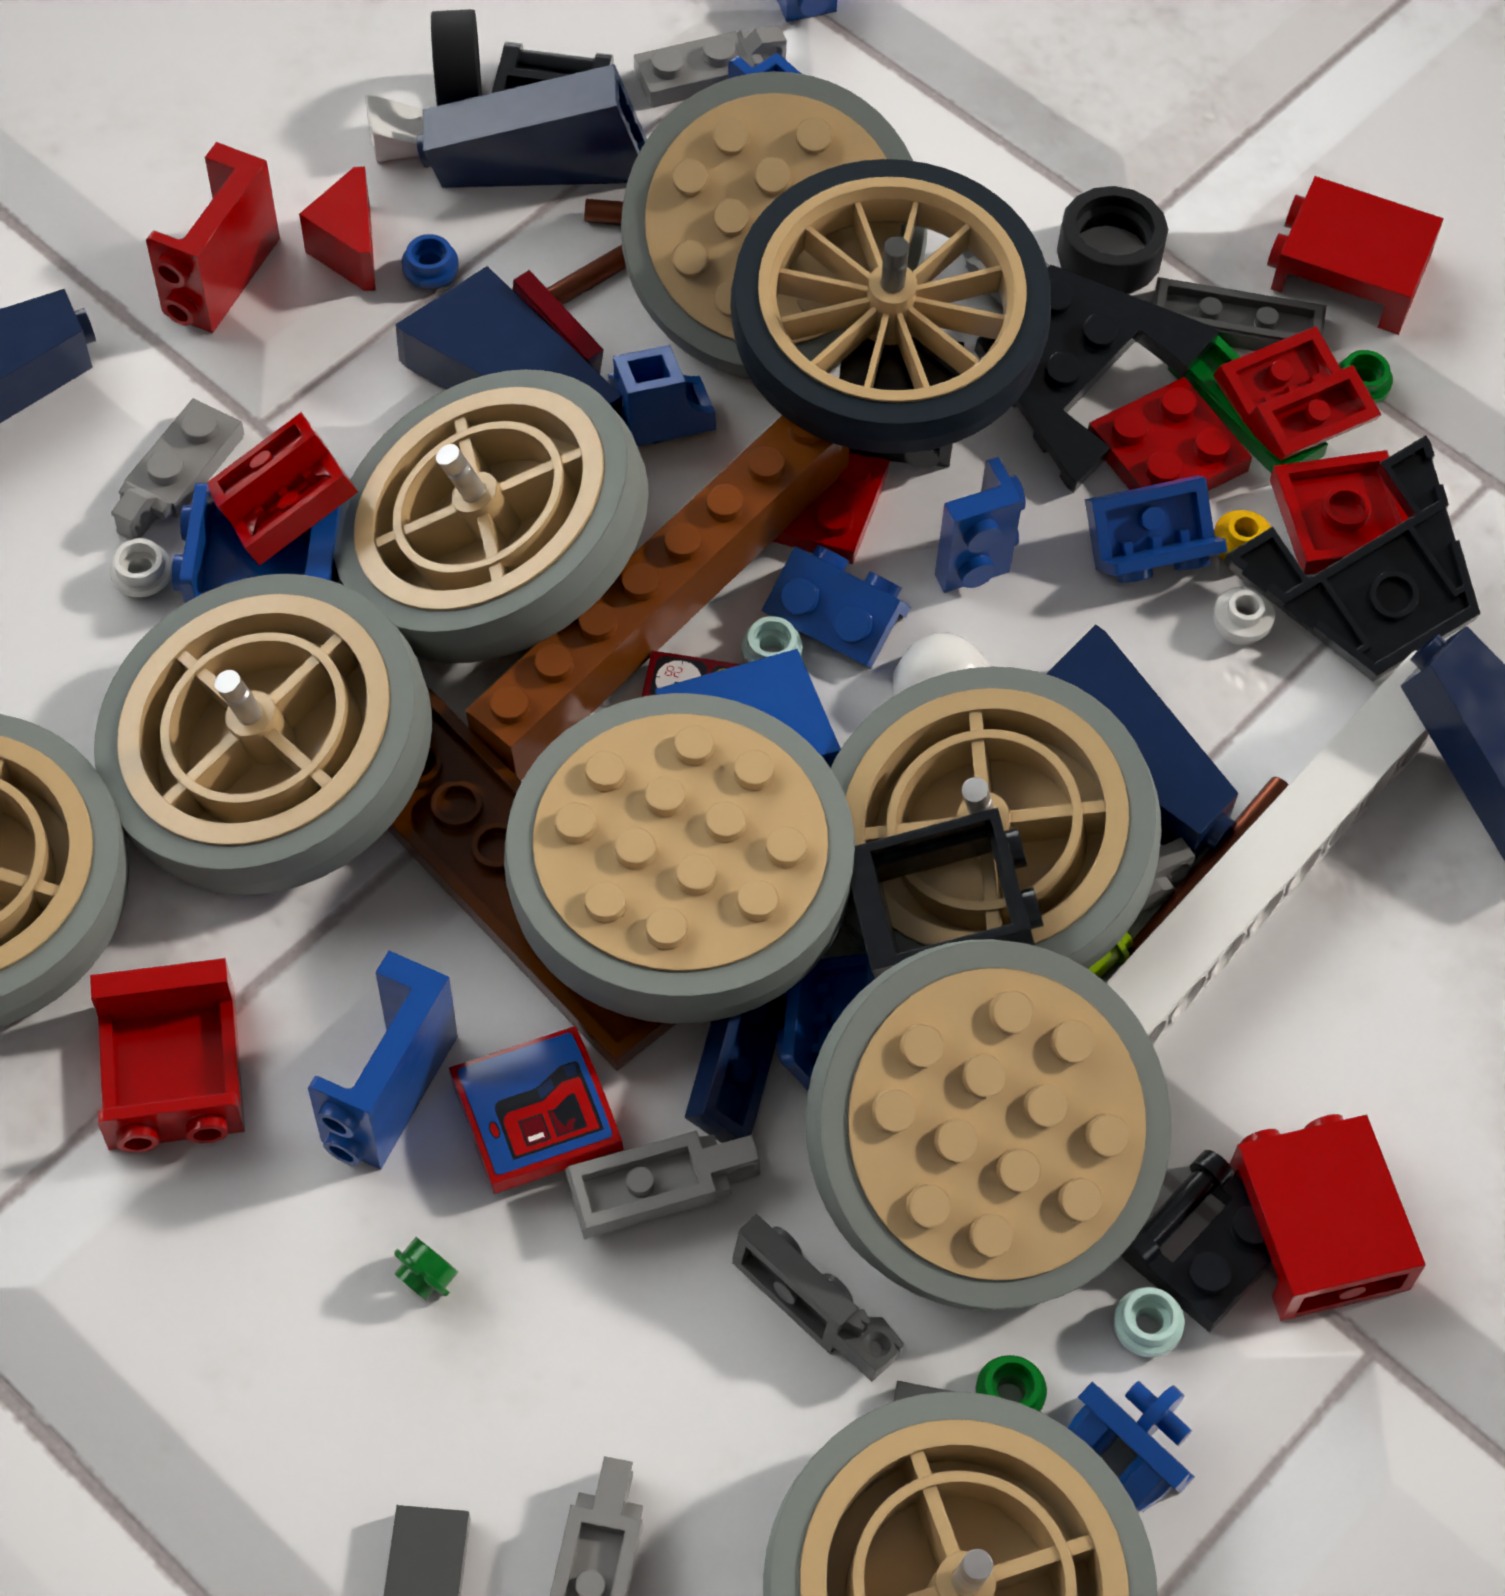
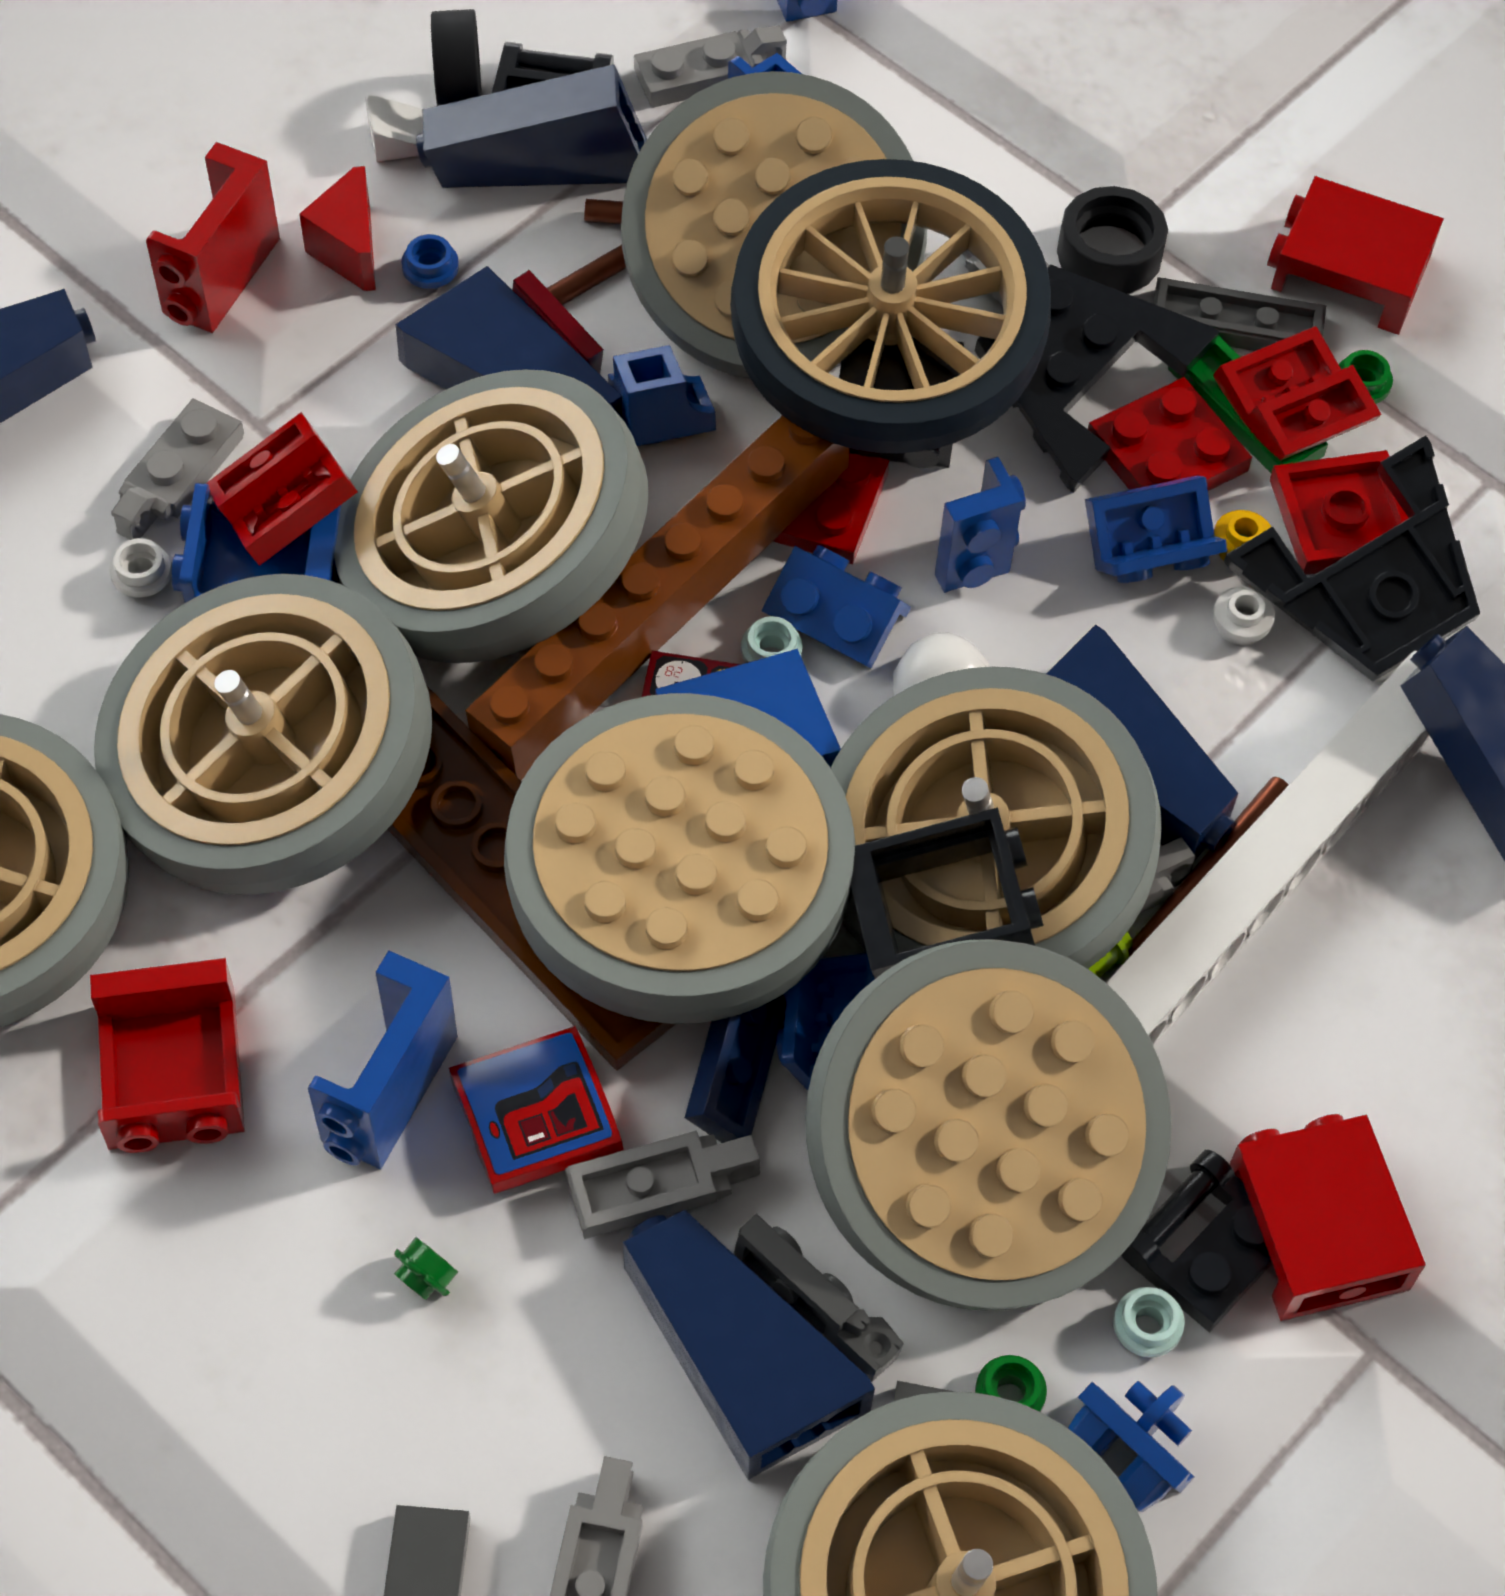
(745, 1350): none -> dark blue slope

